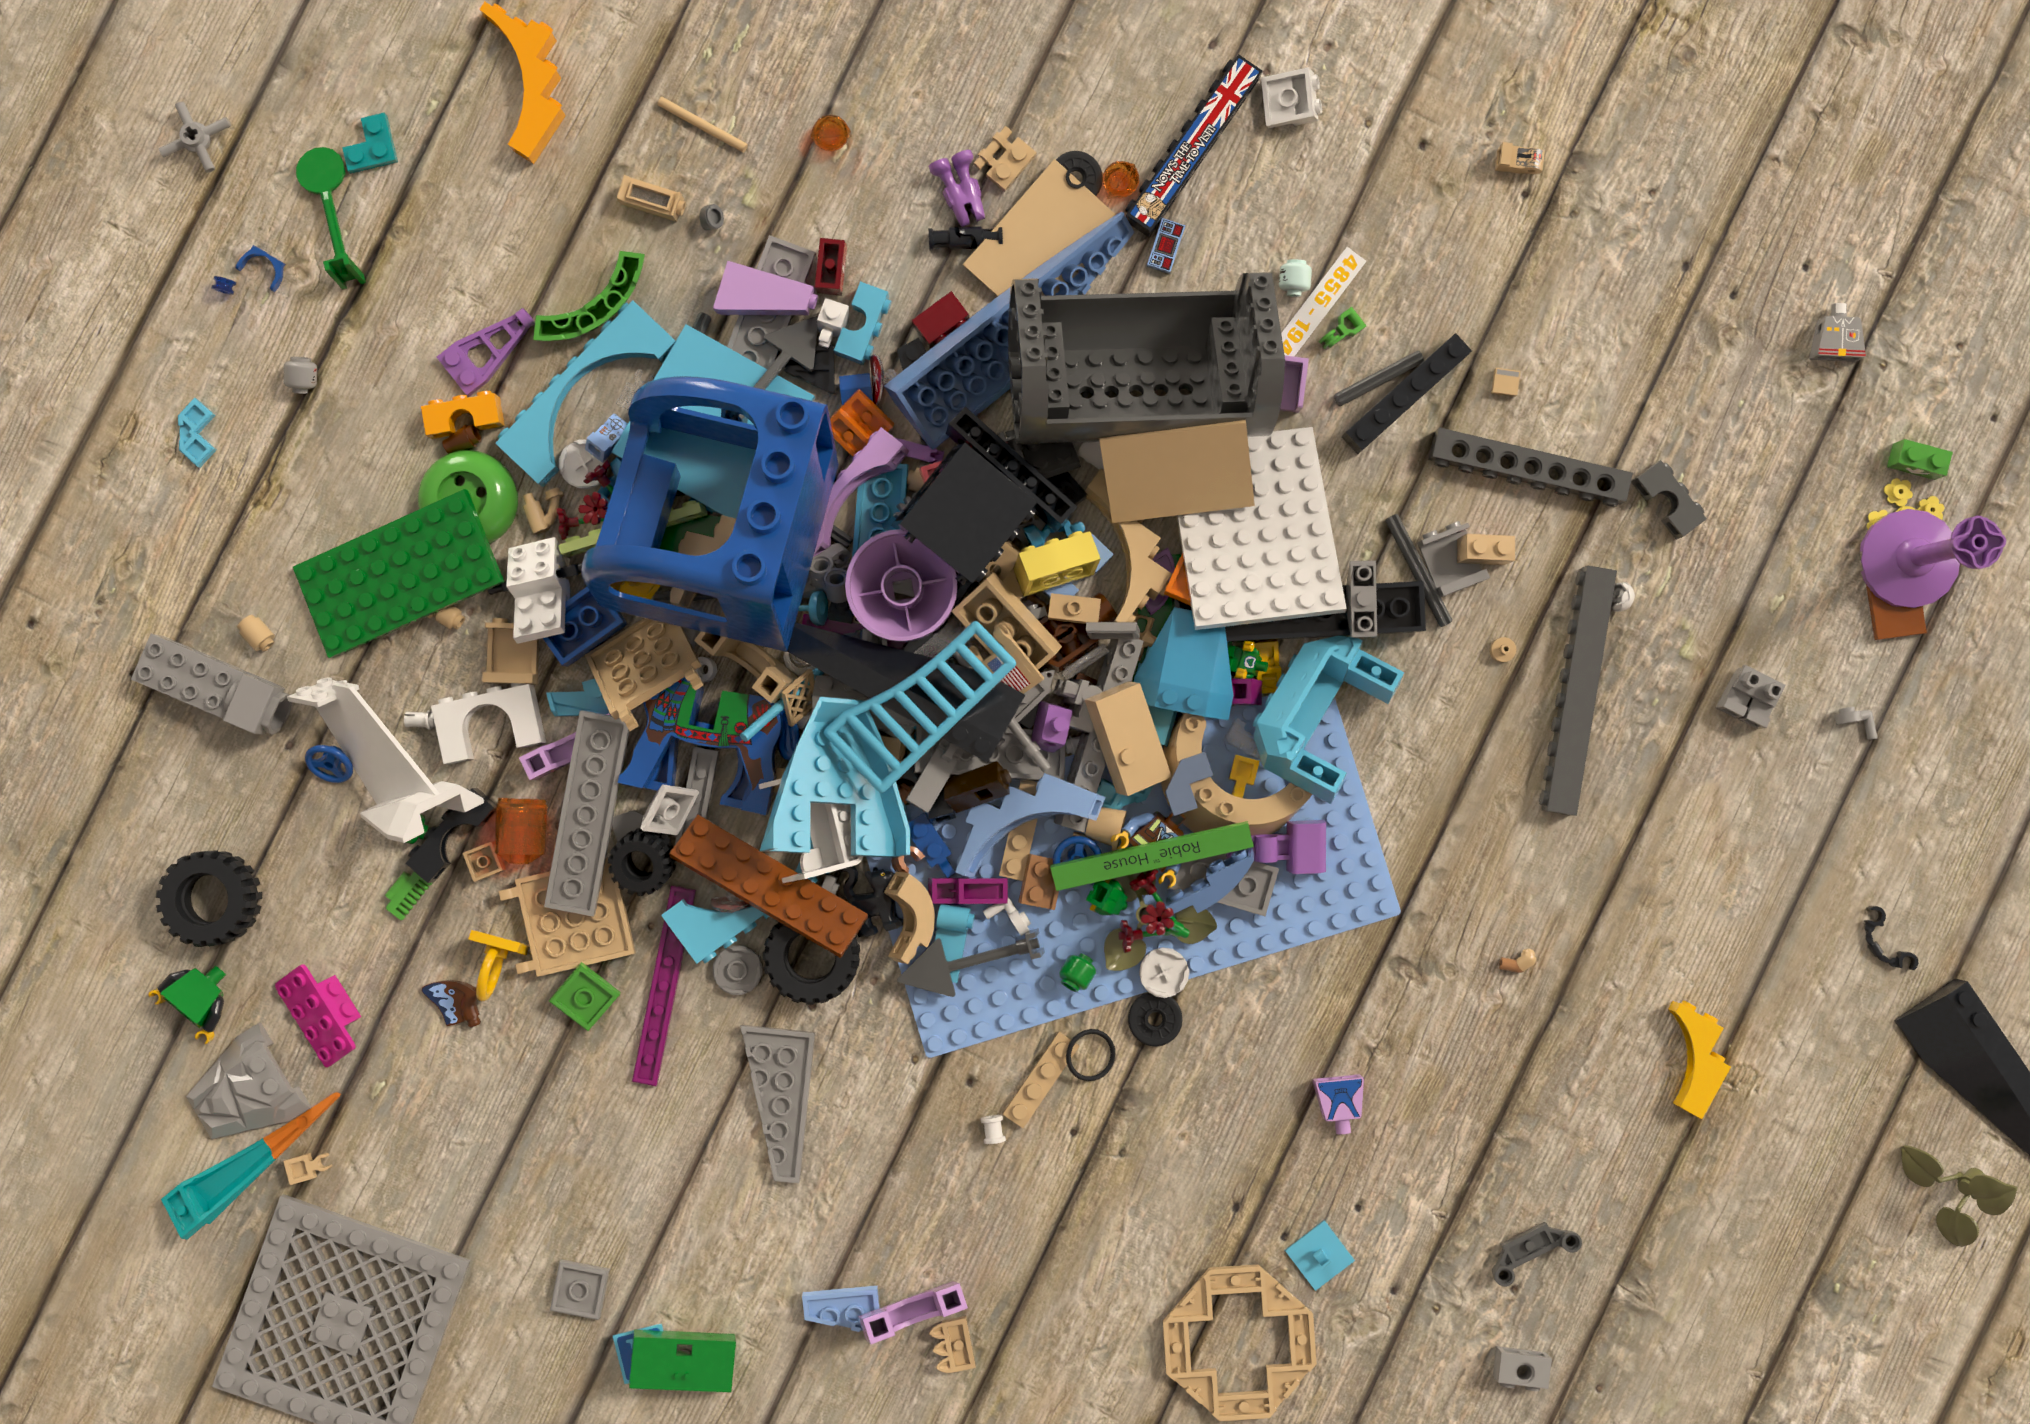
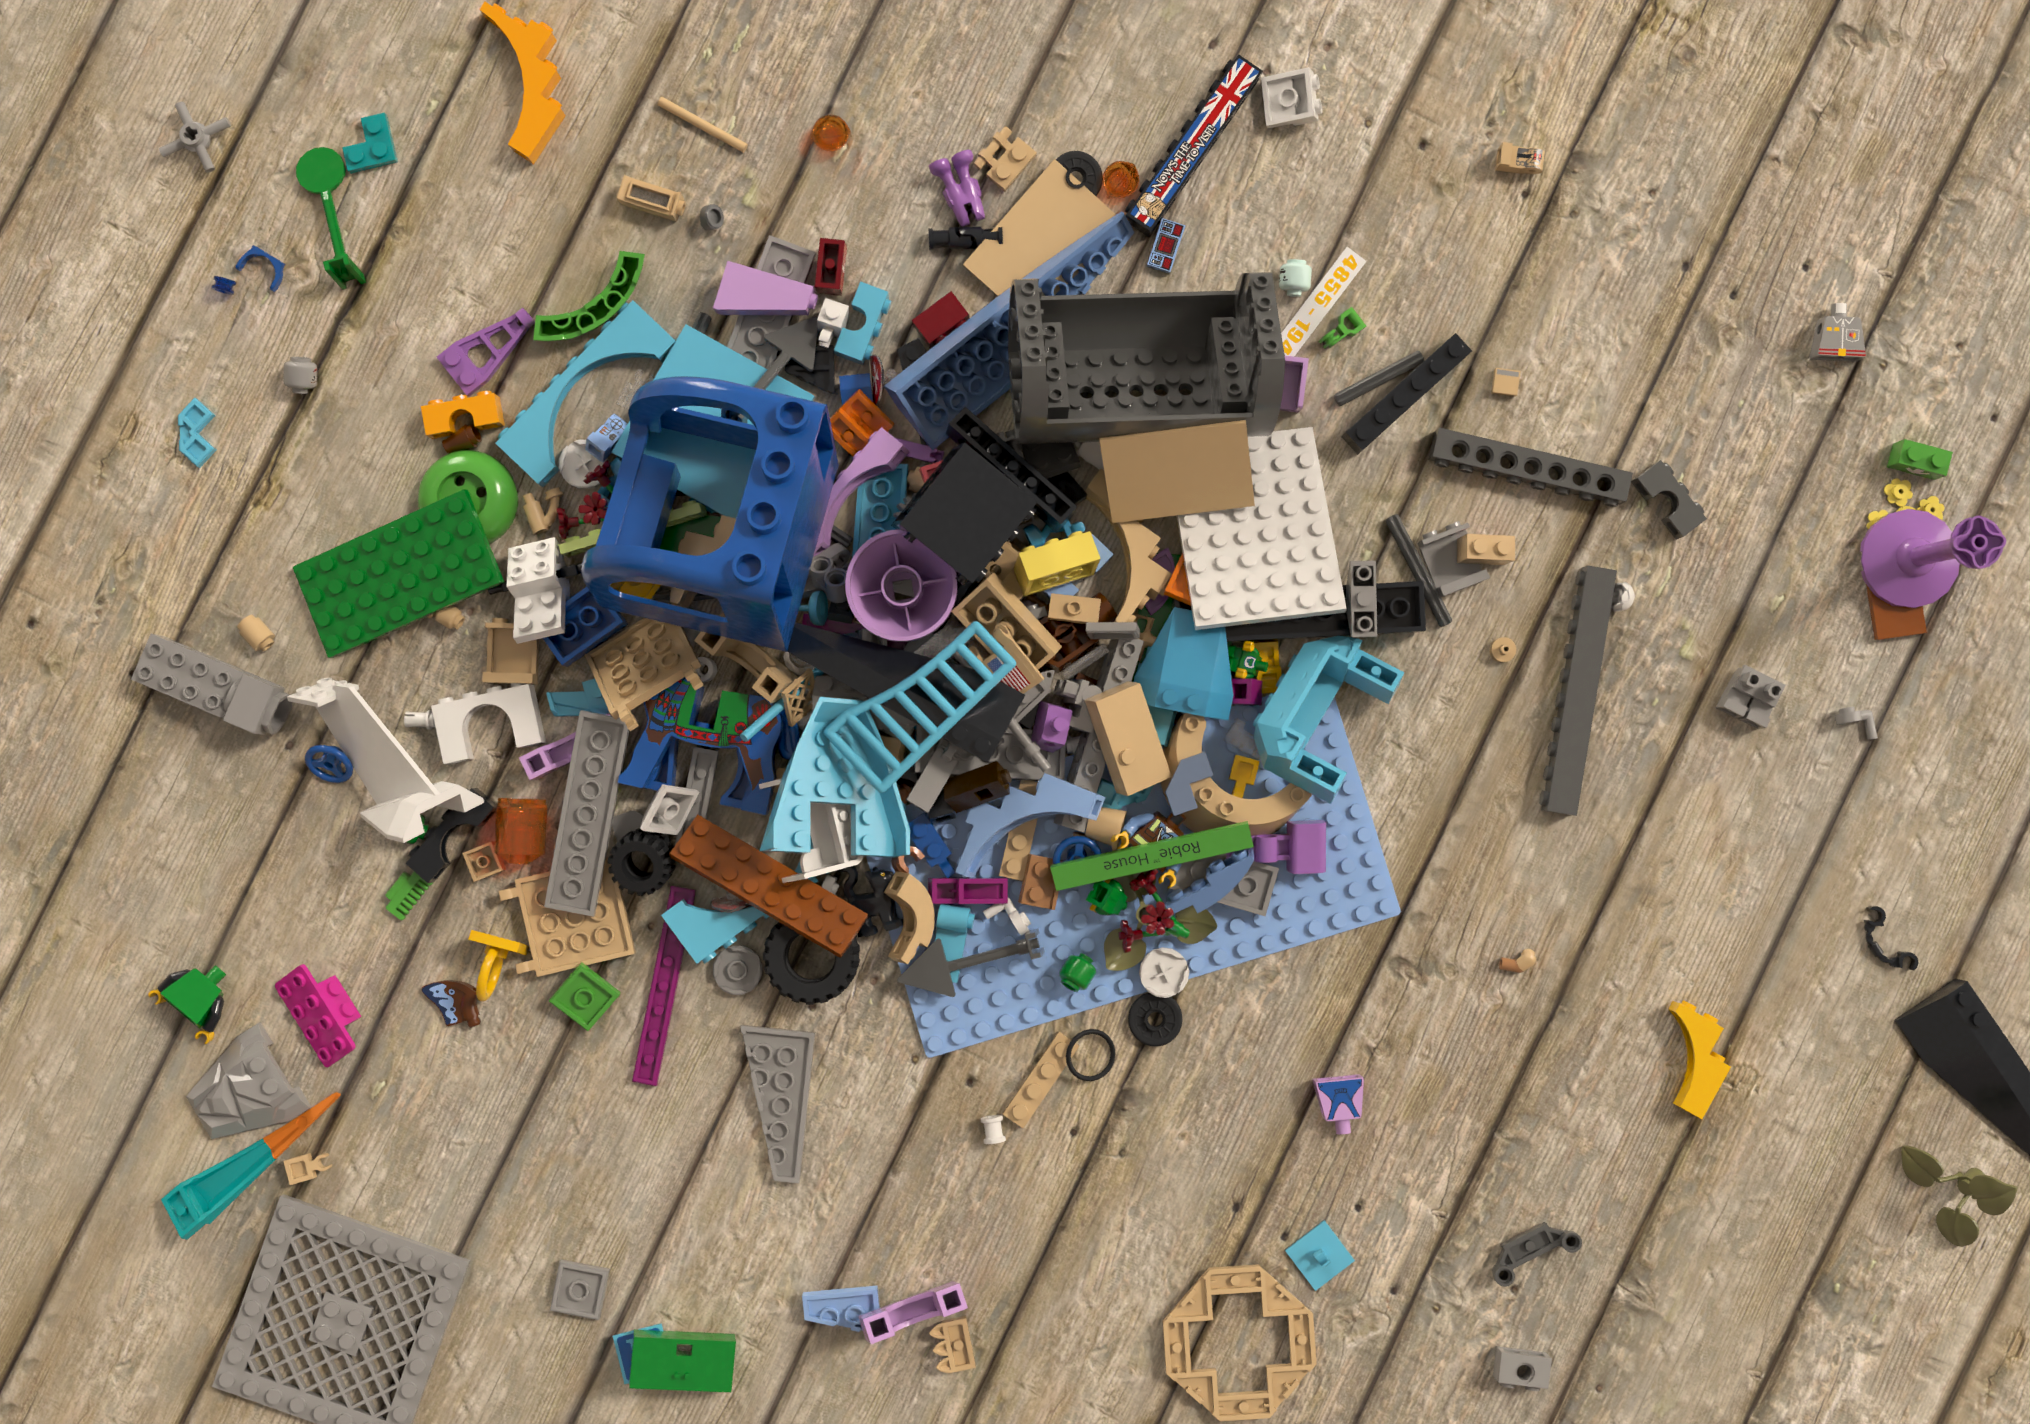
(177, 904): black tyre -> none

